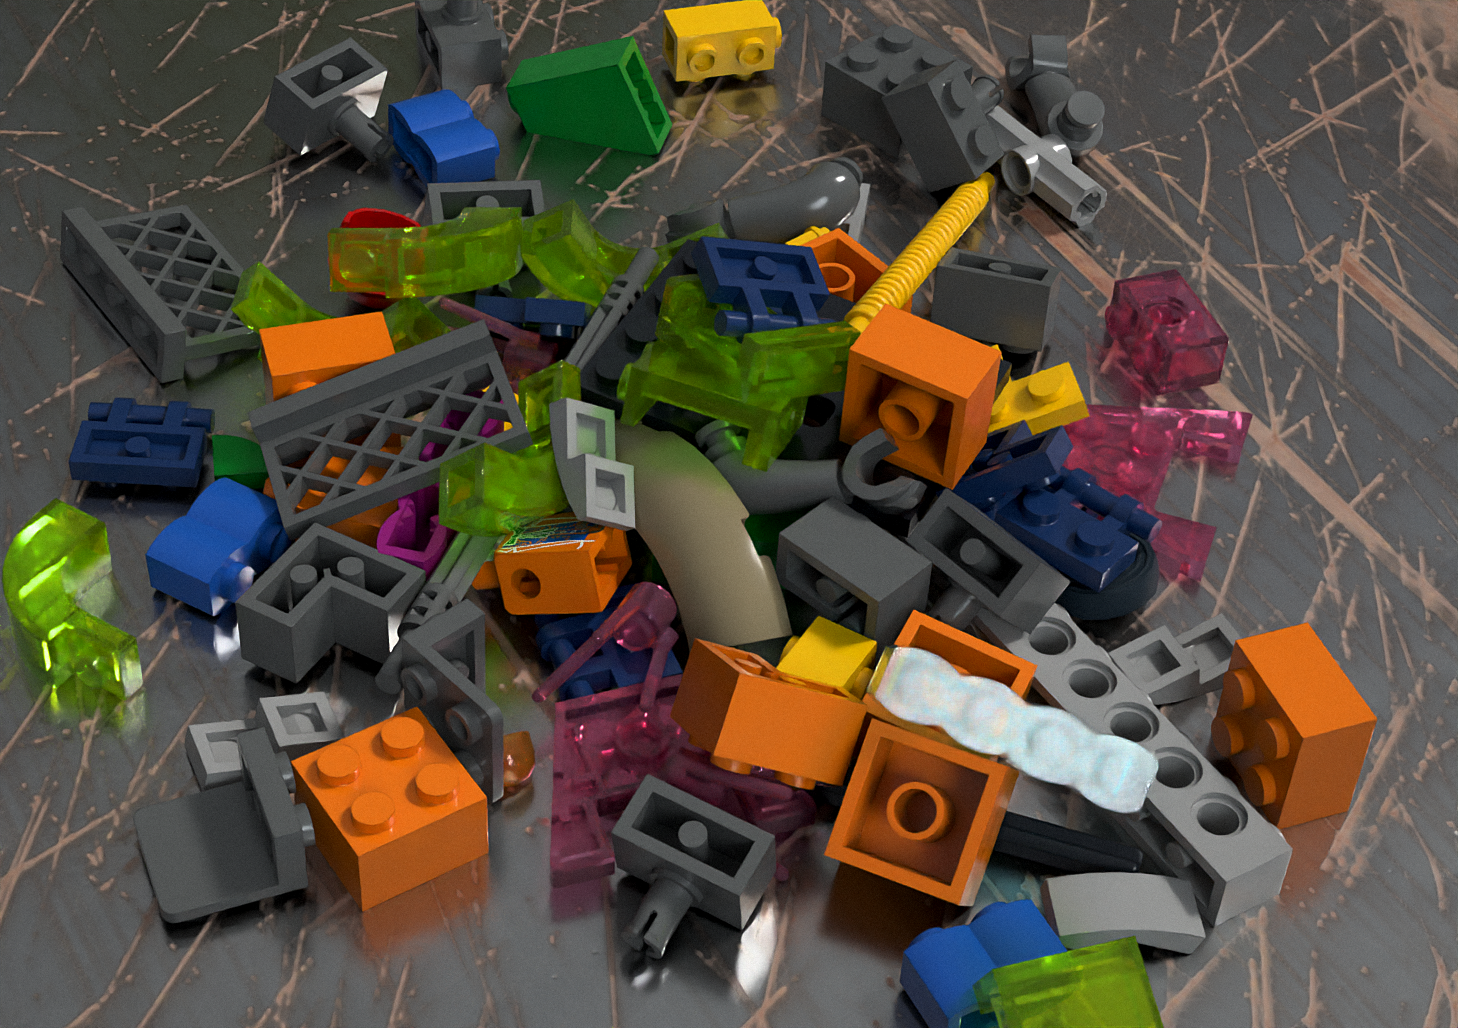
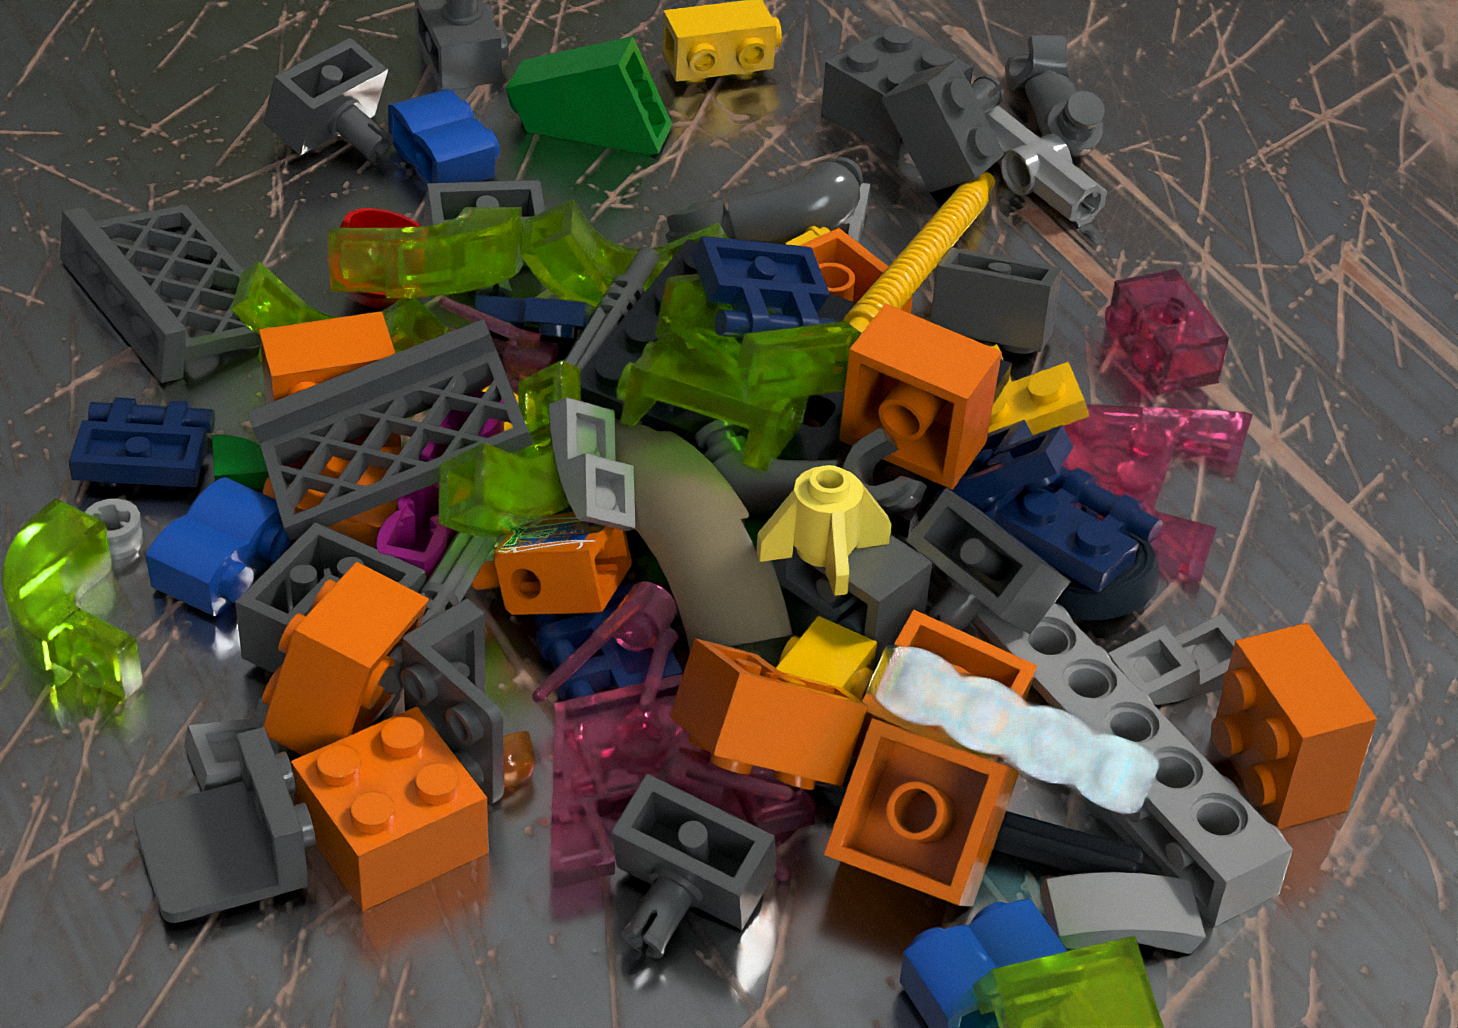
(121, 515): none -> light grey bush
(338, 659): none -> orange brick
(825, 522): none -> light yellow brick

